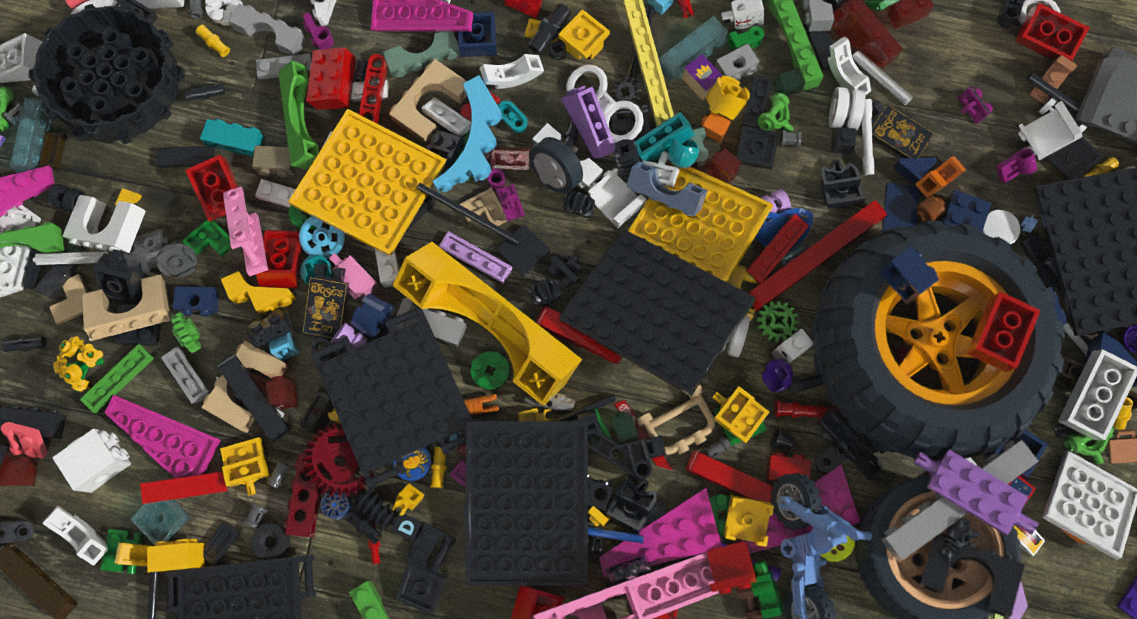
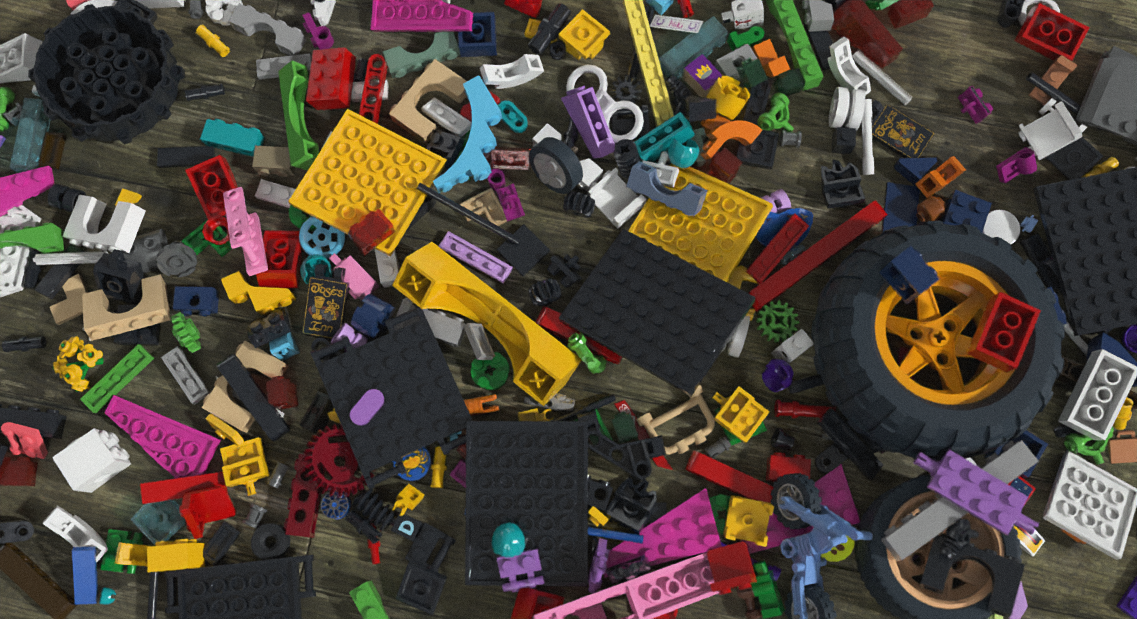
(85, 575): none -> blue tile
(105, 597): none -> teal hinge
(205, 507): none -> red bracket
(209, 227): none -> red piece
(224, 430): none -> yellow plate
(367, 407): none -> medium lavender tile
(371, 231): none -> clear red brick
(479, 341): none -> light grey tile
(508, 540): none -> teal hair
(524, 563): none -> medium lavender plate
(594, 363): none -> bright green piece
(598, 566): none -> medium lavender plate
(678, 24): none -> white sticker
(678, 90): none -> black piece
(698, 108): none -> black slope
(742, 131): none -> orange arch
(751, 72): none -> clear green brick
(769, 60): none -> orange brick

